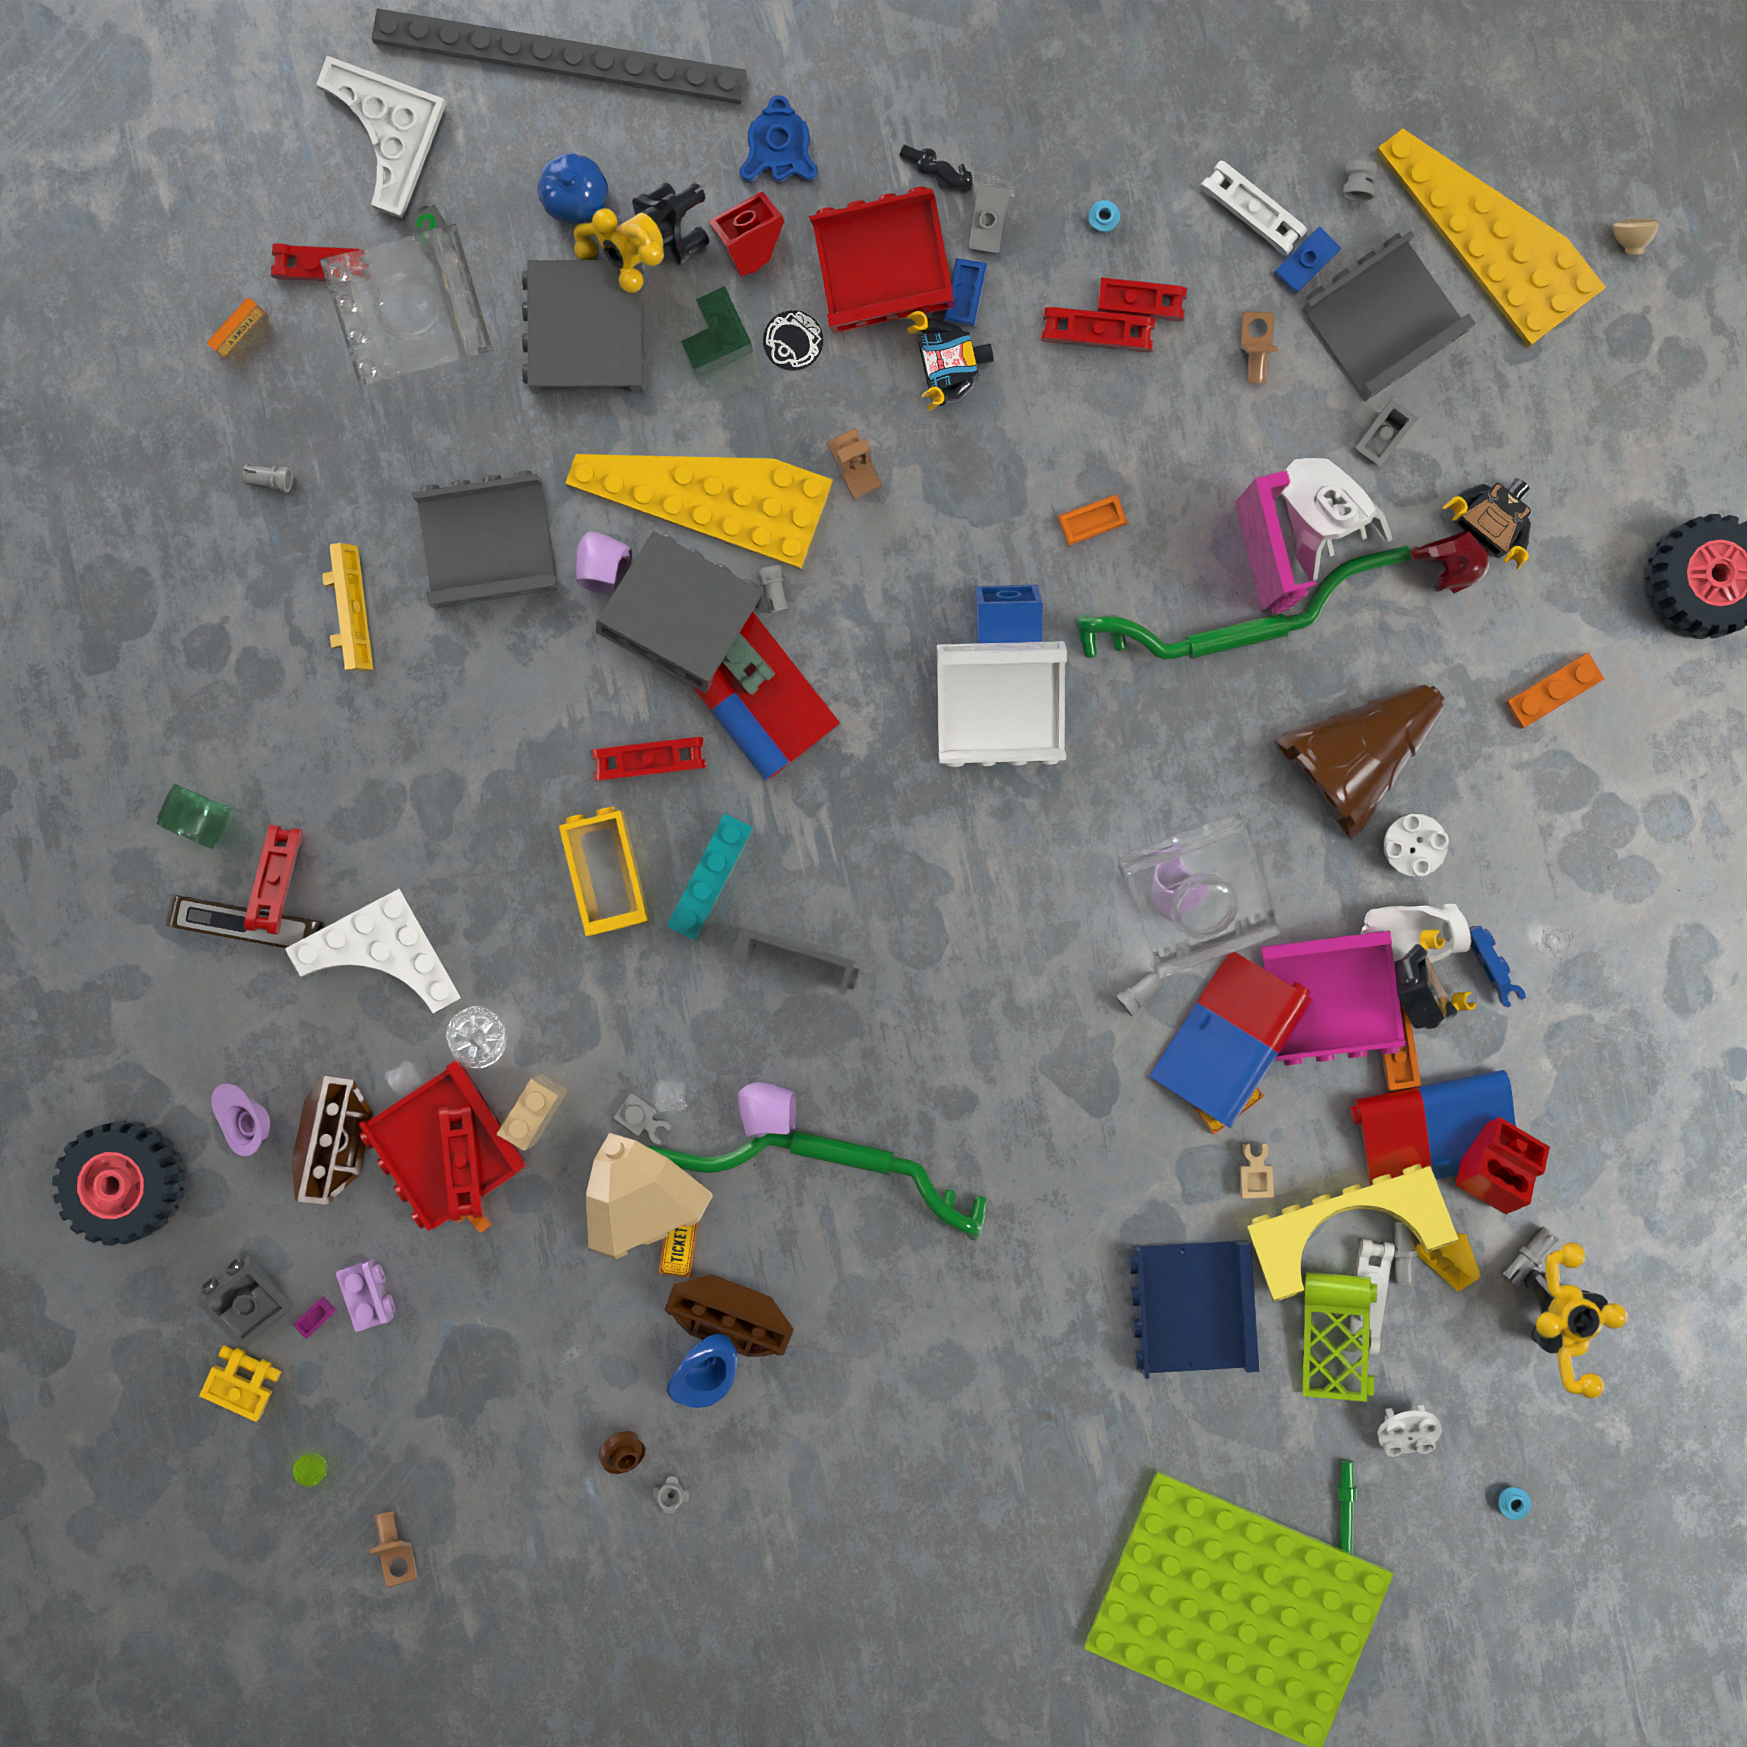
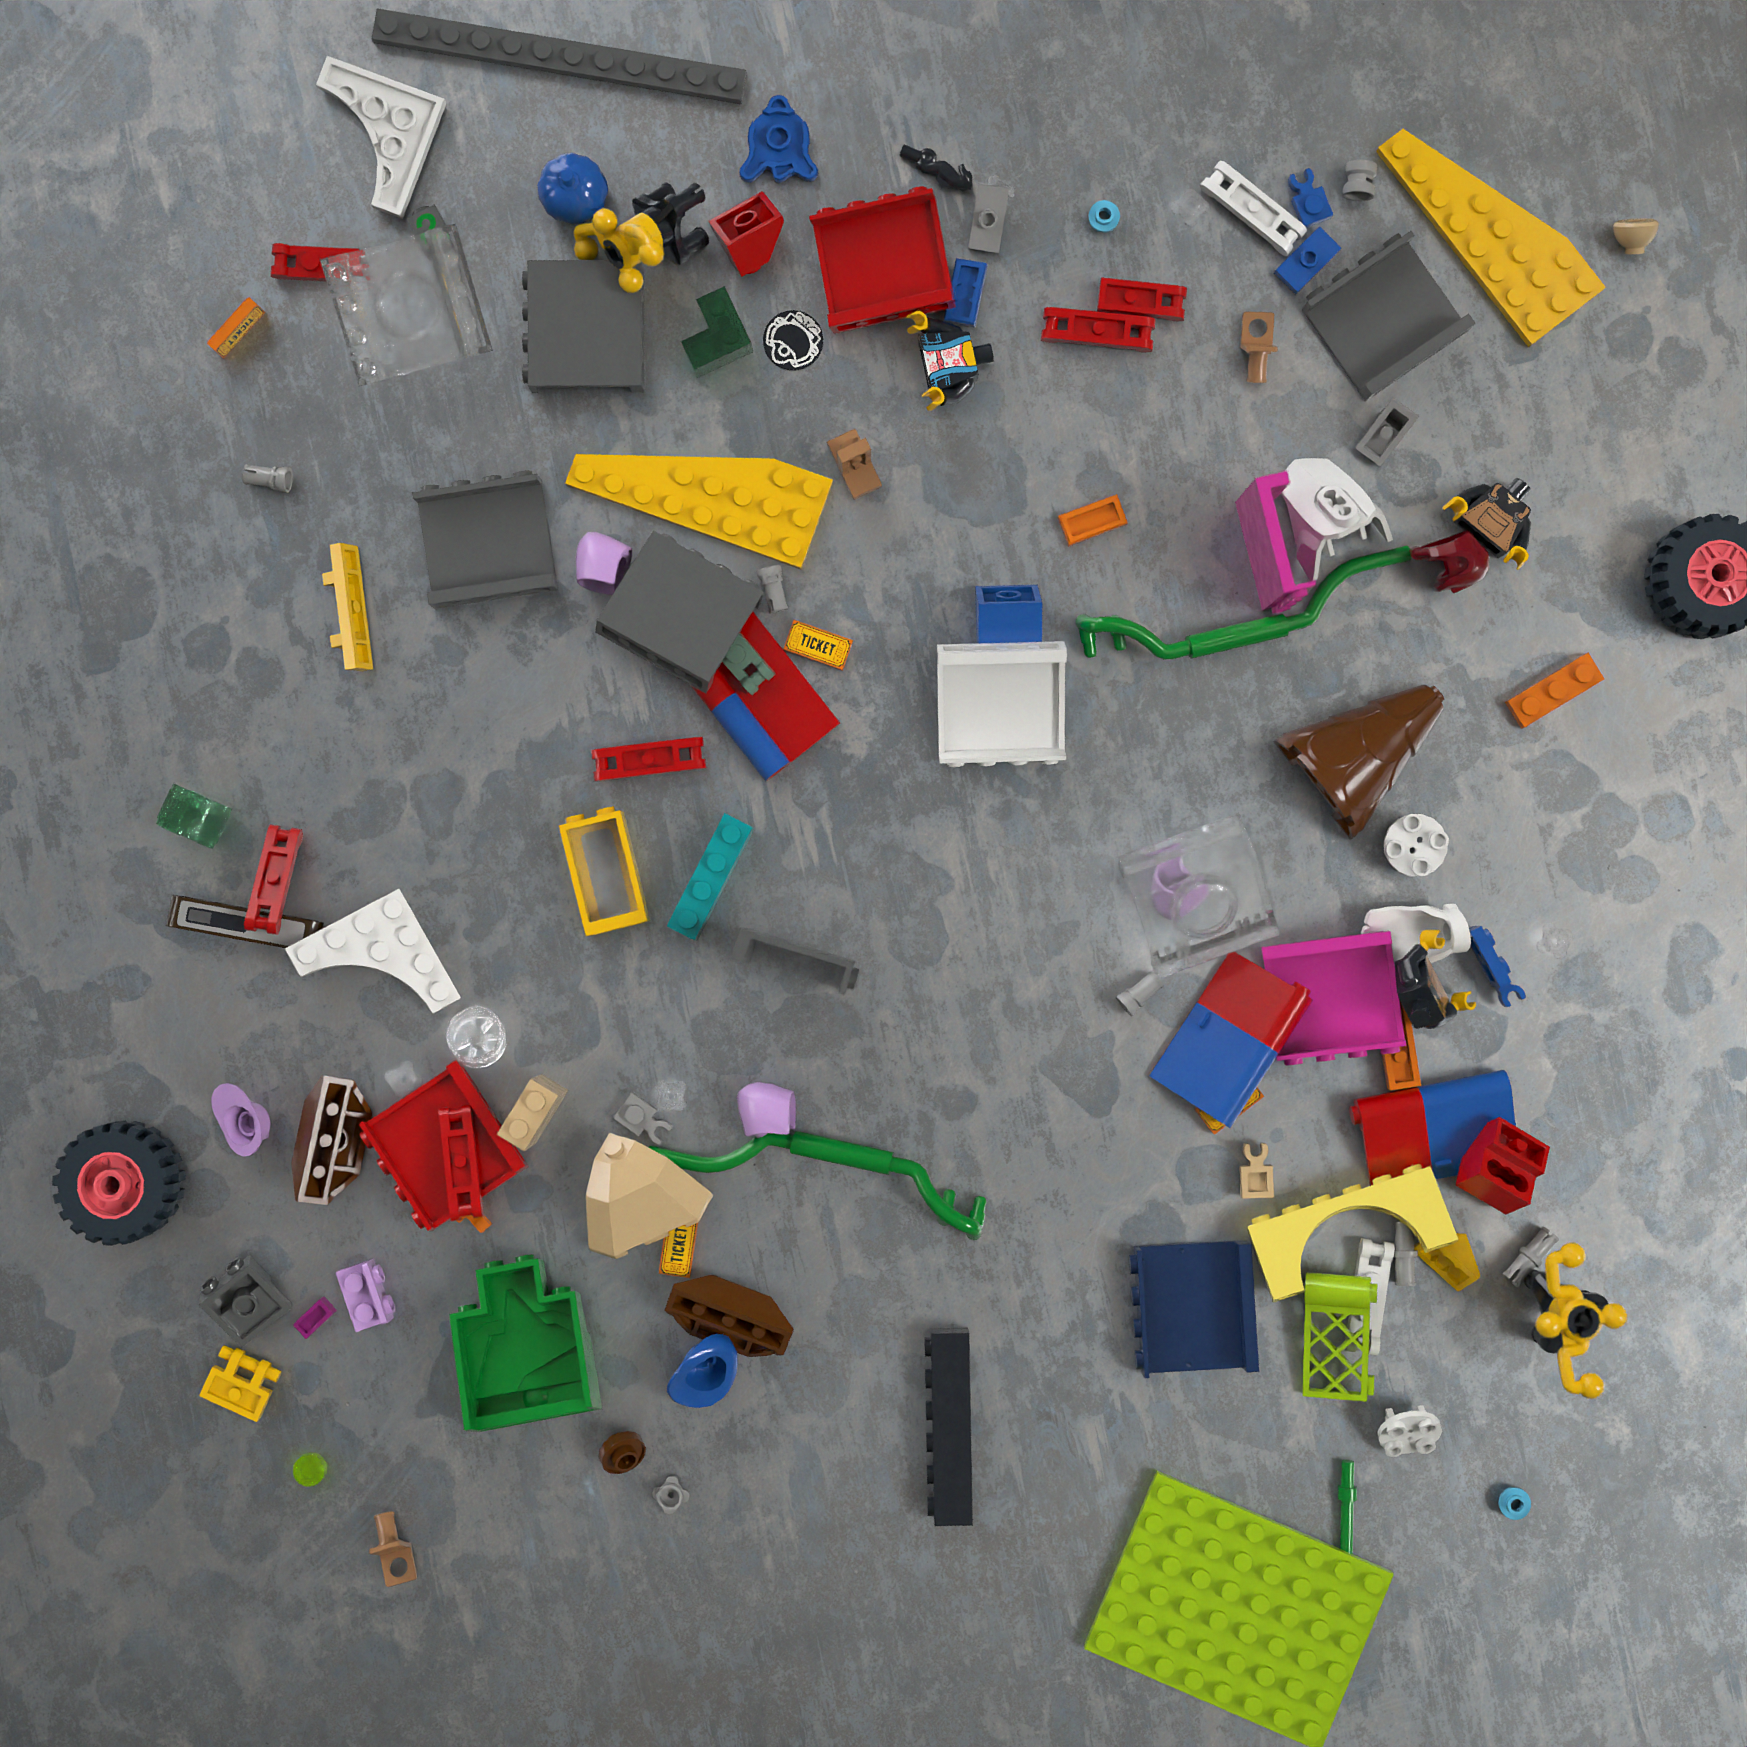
(522, 1350): none -> green panel
(818, 645): none -> tile
(950, 1426): none -> black brick
(1310, 203): none -> blue plate

